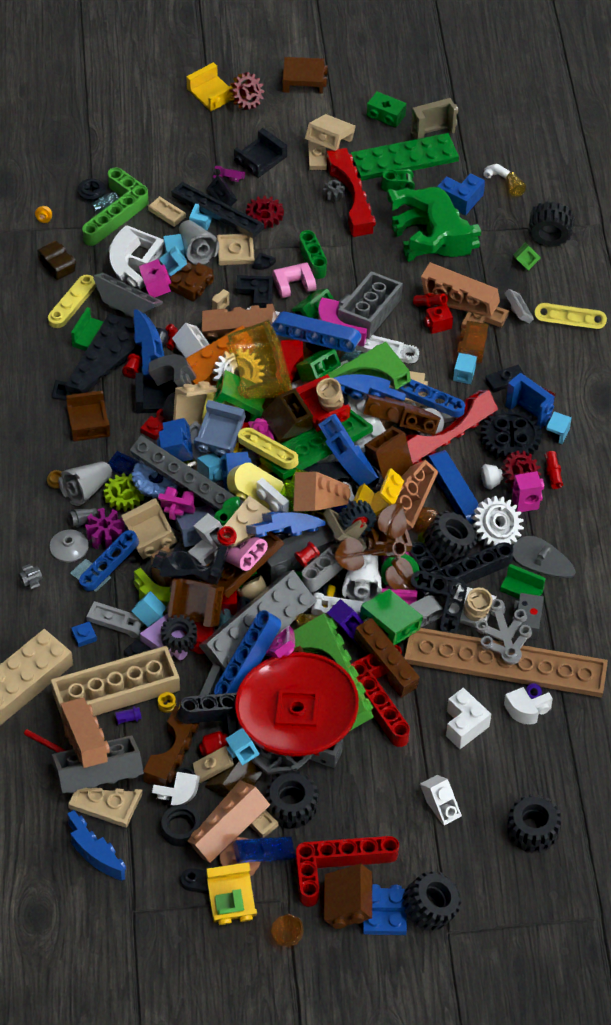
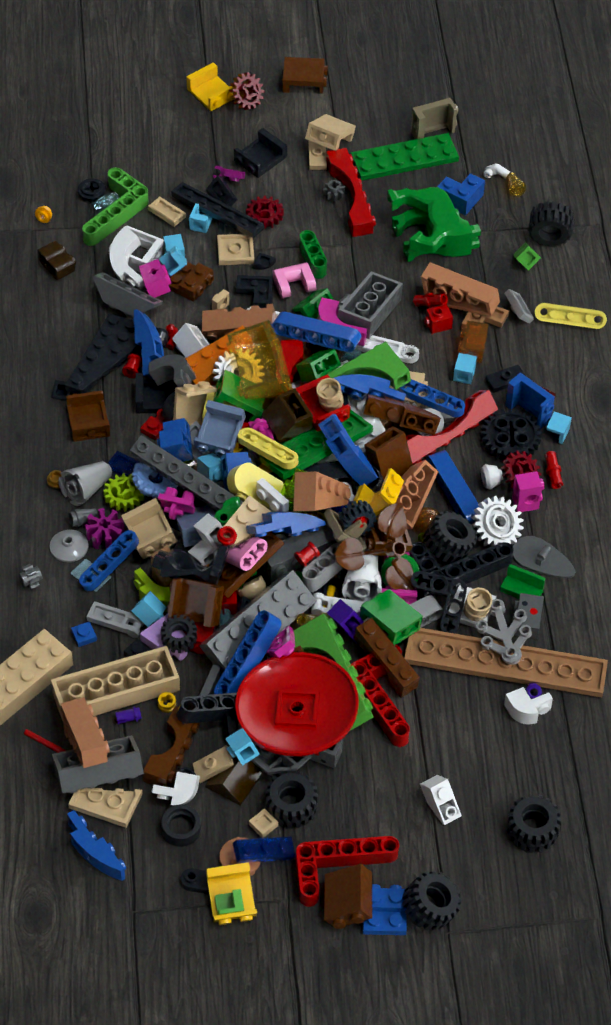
(71, 301): light yellow plate -> none
(85, 330): green panel -> none
(198, 242): light grey cone -> none
(213, 742): red head -> none
(228, 820): nougat wedge -> none
(287, 930): clear orange hair -> none
(386, 109): green brick -> none
(397, 179): green piece -> none
(469, 718): white brick -> none

